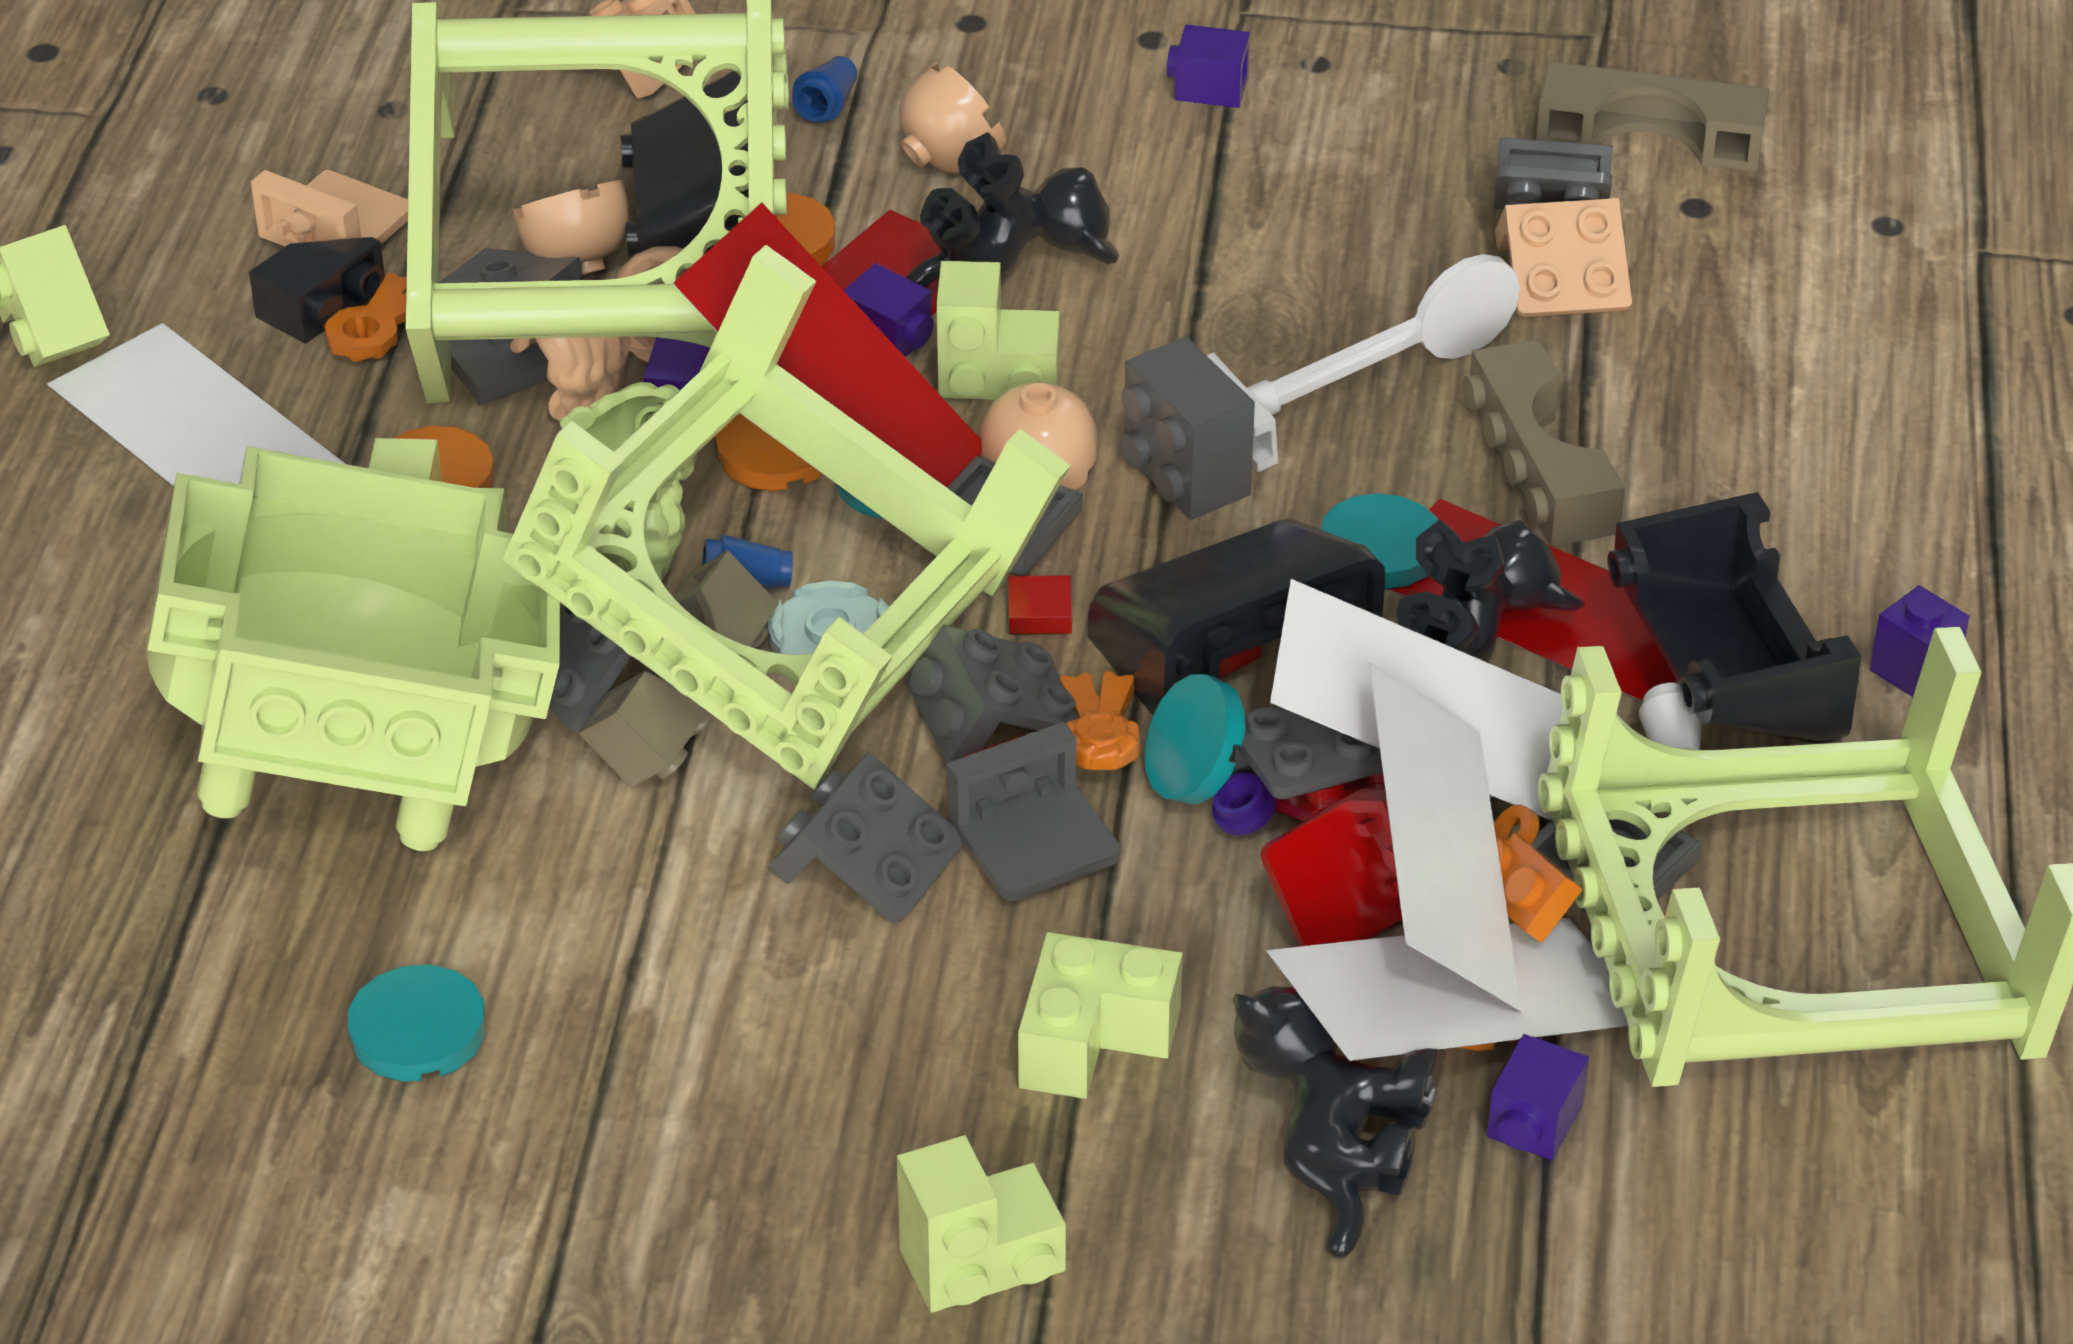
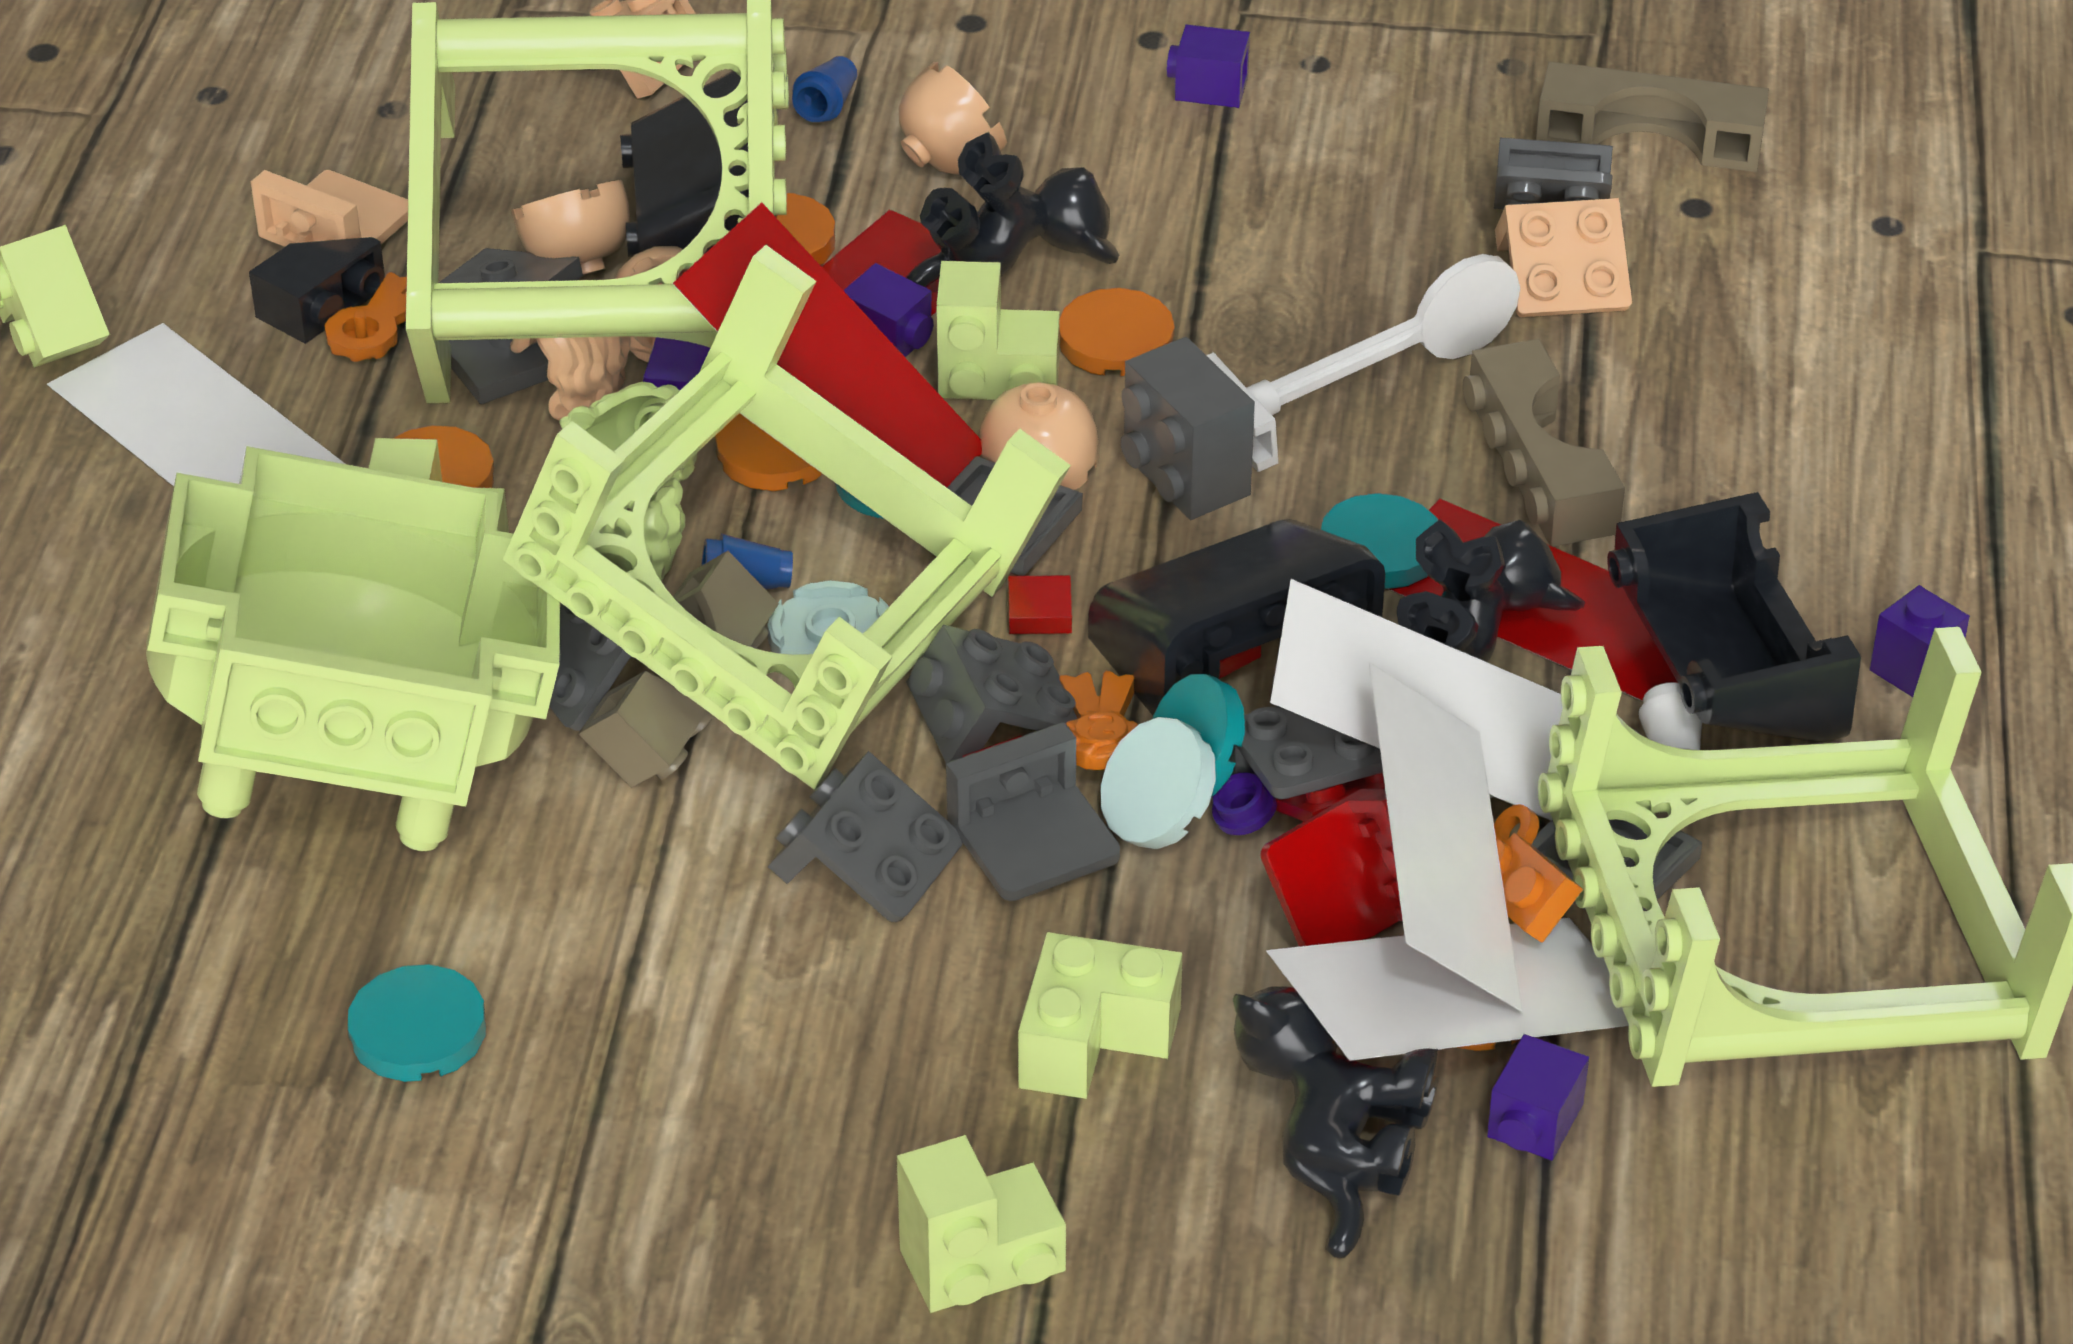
(1112, 327): none -> orange tile
(1157, 782): none -> light aqua tile

